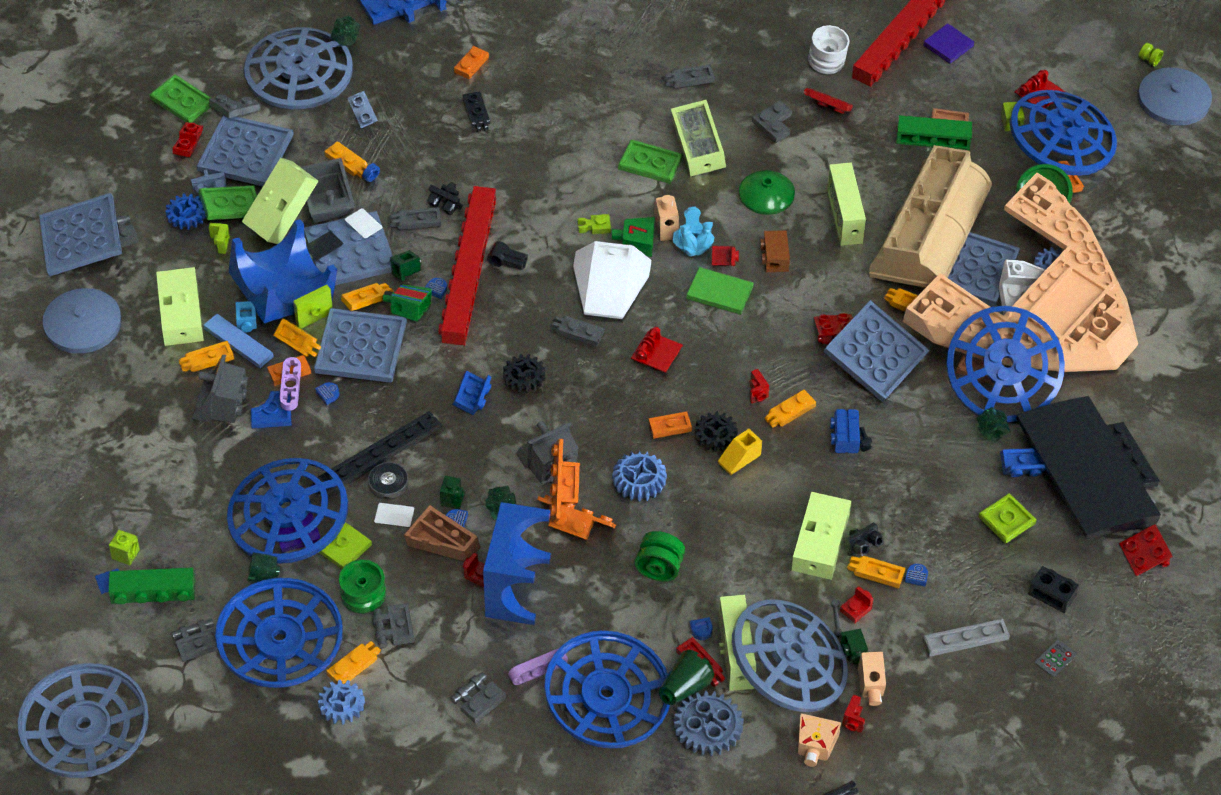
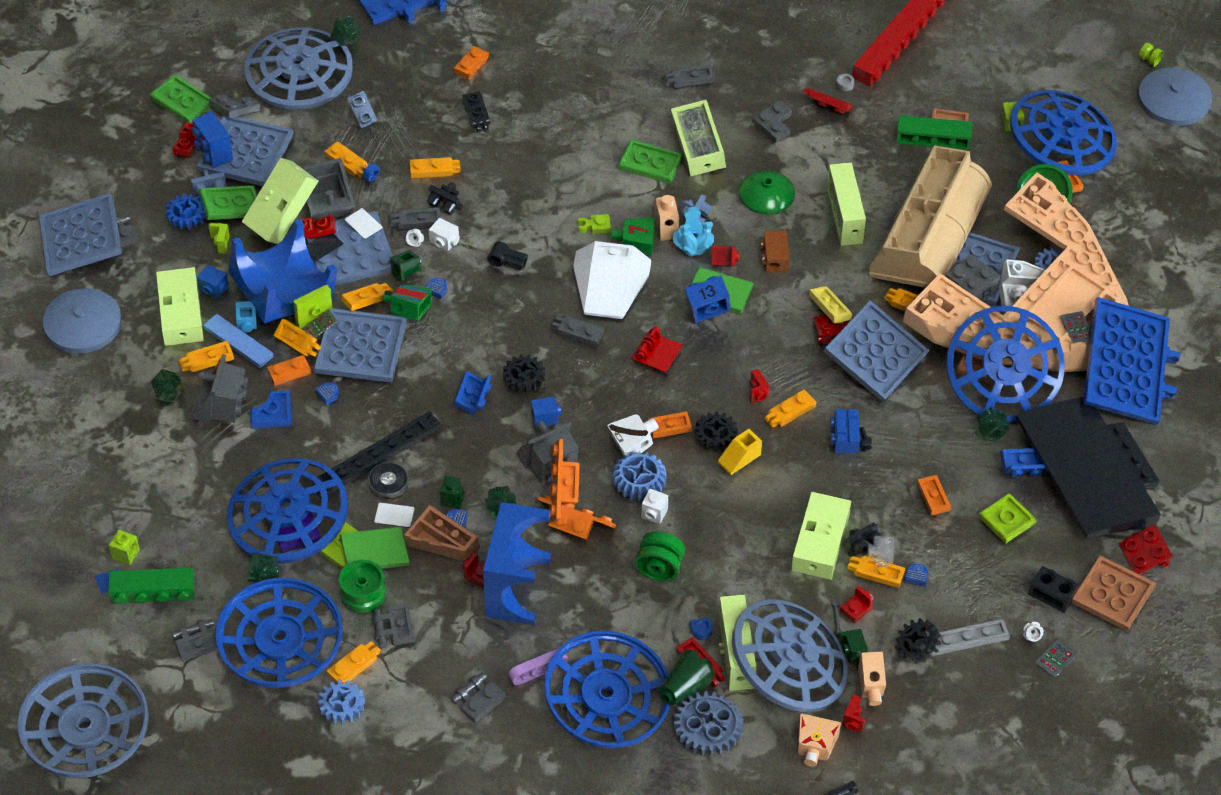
(167, 386): none -> clear green brick
(212, 140): none -> blue brick
(212, 281): none -> blue brick
(294, 391): lavender beam -> none
(320, 227): none -> red slope
(320, 324): none -> dark grey sticker
(380, 546): none -> bright green tile
(410, 237): none -> white plate
(434, 167): none -> light orange hinge
(444, 234): none -> white brick
(468, 266): red brick -> none
(545, 410): none -> blue brick
(632, 434): none -> white torso
(654, 506): none -> white brick
(704, 207): none -> sand blue hips
(708, 299): none -> blue brick
(828, 49): white wheel -> none
(830, 304): none -> light yellow plate
(845, 82): none -> light grey tile
(882, 551): none -> clear brick
(918, 641): none -> black gear
(934, 495): none -> orange plate
(948, 43): dark purple tile -> none
(975, 277): none -> dark grey brick
(1018, 291): none -> white plate
(1033, 636): none -> white plate
(1037, 83): red hinge -> none
(1077, 326): none -> dark grey sticker
(1113, 593): none -> nougat plate
(1128, 361): none -> blue hinge

